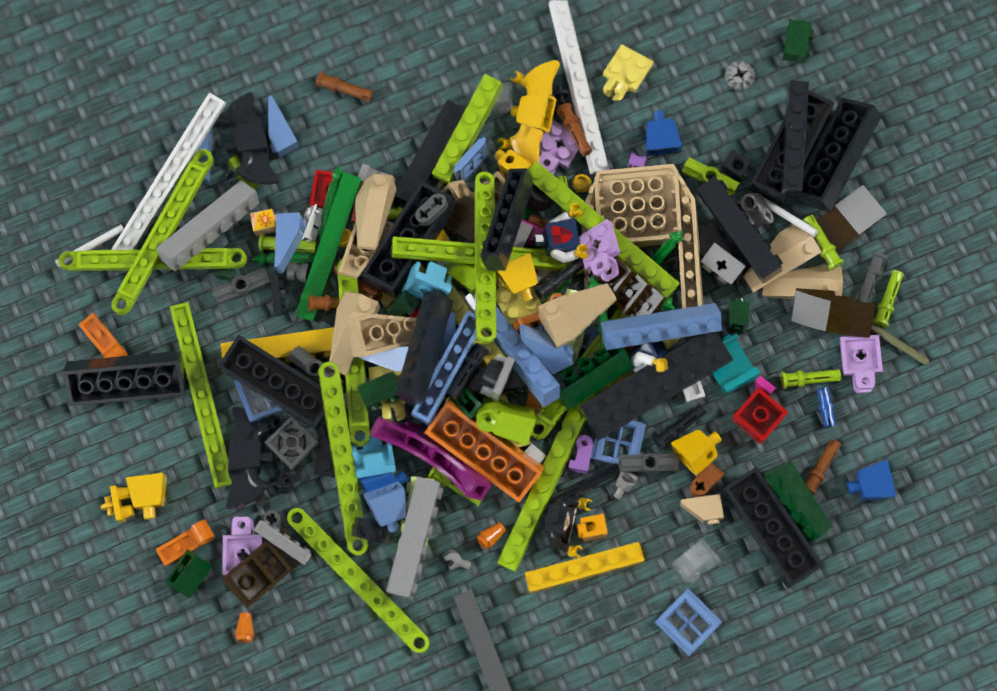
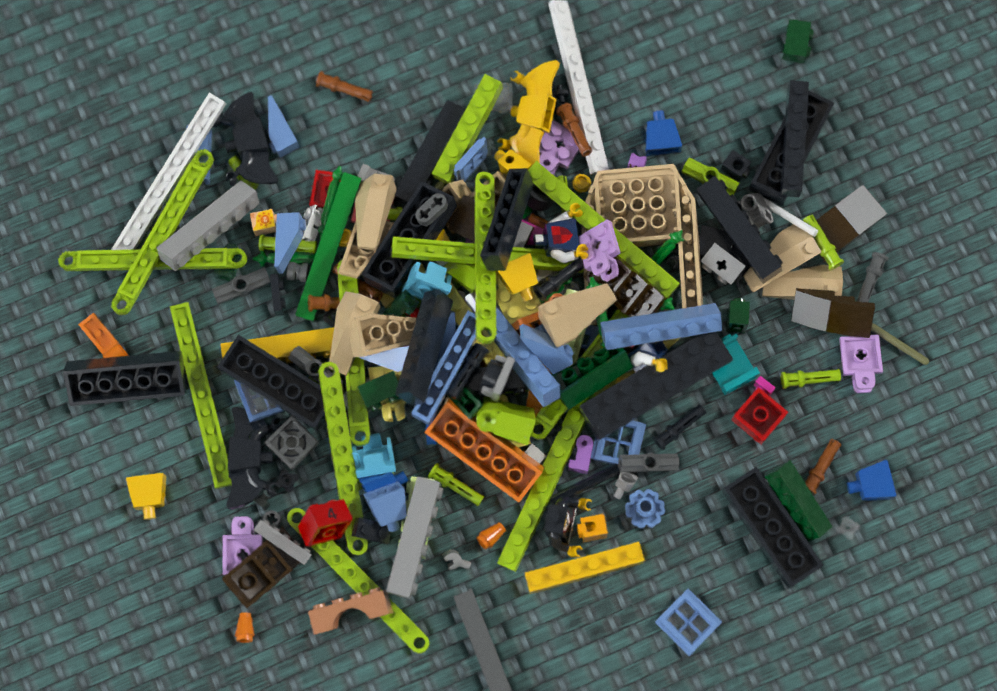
(97, 241): white bar -> none
(121, 512): yellow hips -> none
(188, 573): dark green brick -> none
(192, 539): orange plate -> none
(324, 463): black plate -> none
(325, 522): none -> red brick
(326, 618): none -> nougat arch
(414, 440): magenta arch -> none
(625, 72): light yellow plate -> none
(644, 509): none -> medium blue plant
(694, 392): white plate -> none
(694, 561): clear brick -> none
(696, 450): yellow torso -> none
(704, 508): tan slope -> none
(707, 479): dark orange piece -> none
(736, 82): light grey gear -> none
(826, 407): blue pin -> none
(837, 153): black brick -> none
(842, 528): none -> clear plate
(886, 307): lime pin -> none

